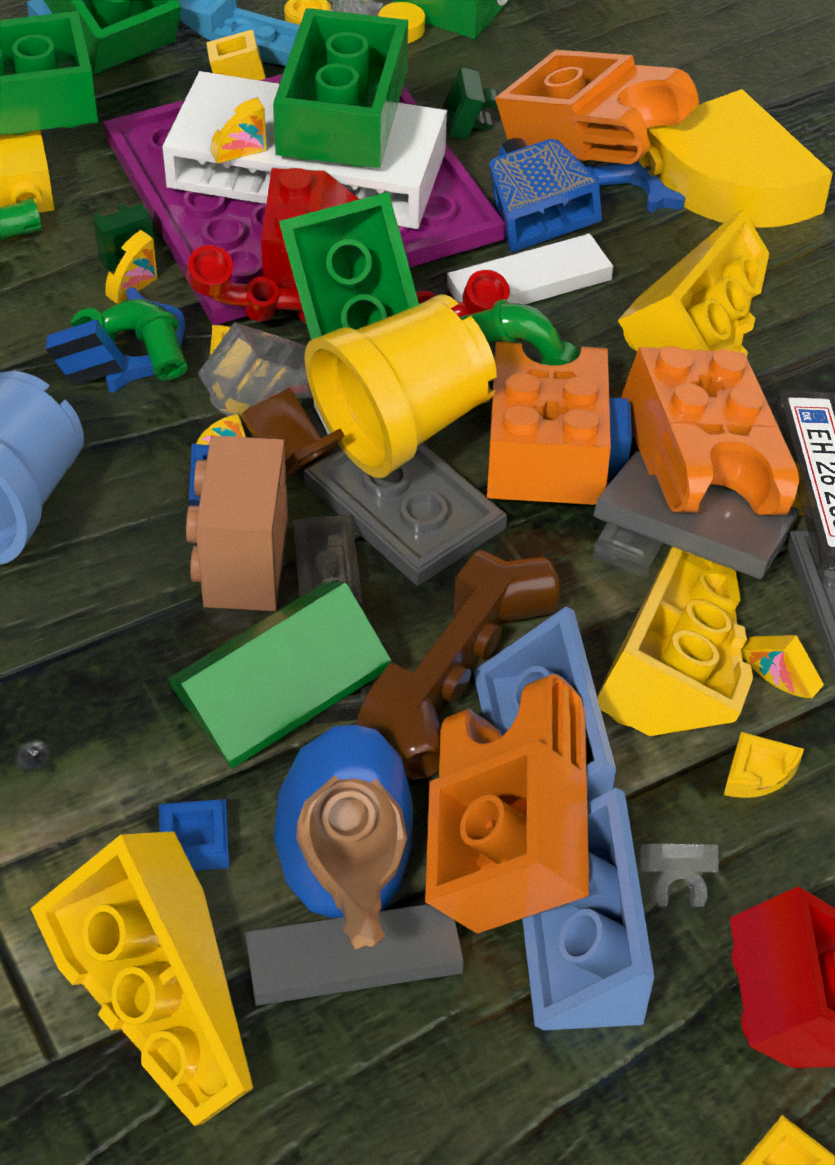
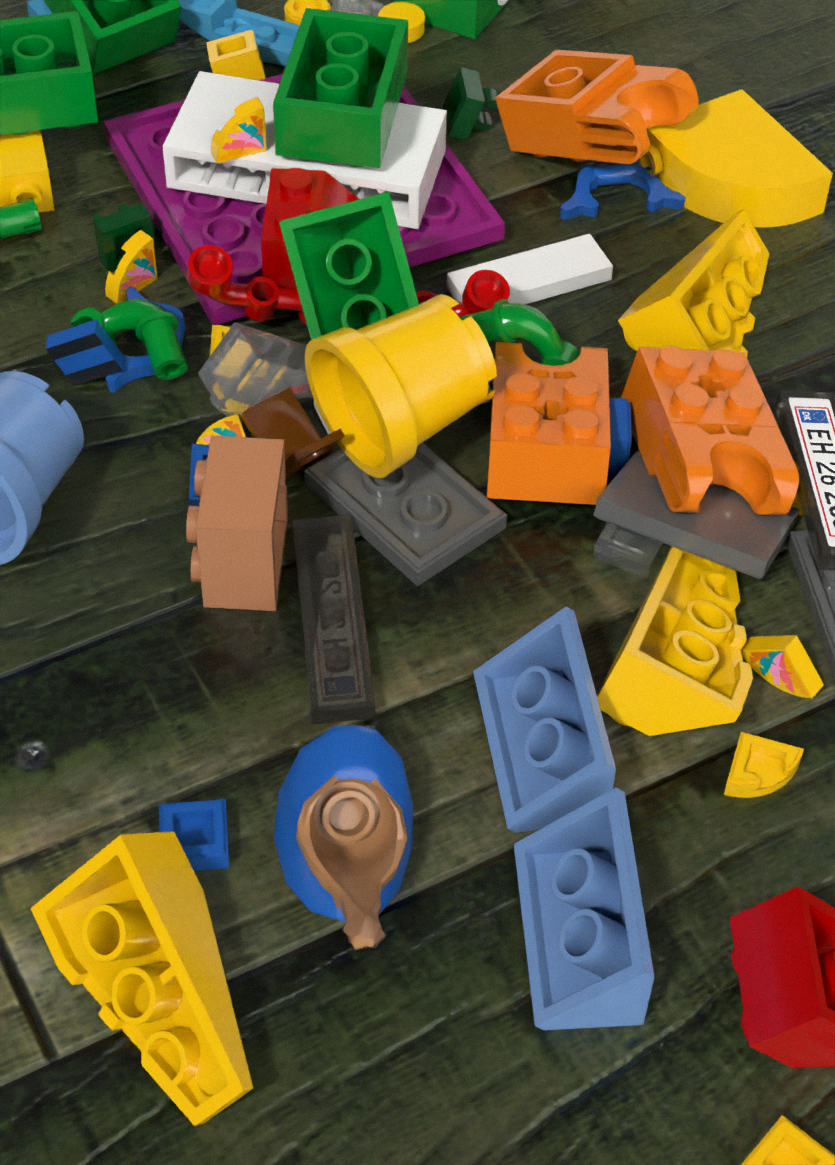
(282, 672): slope -> none
(319, 961): dark grey tile -> none
(486, 596): reddish brown plate -> none
(510, 811): orange brick -> none
(542, 192): blue torso -> none
(682, 863): clear tile -> none

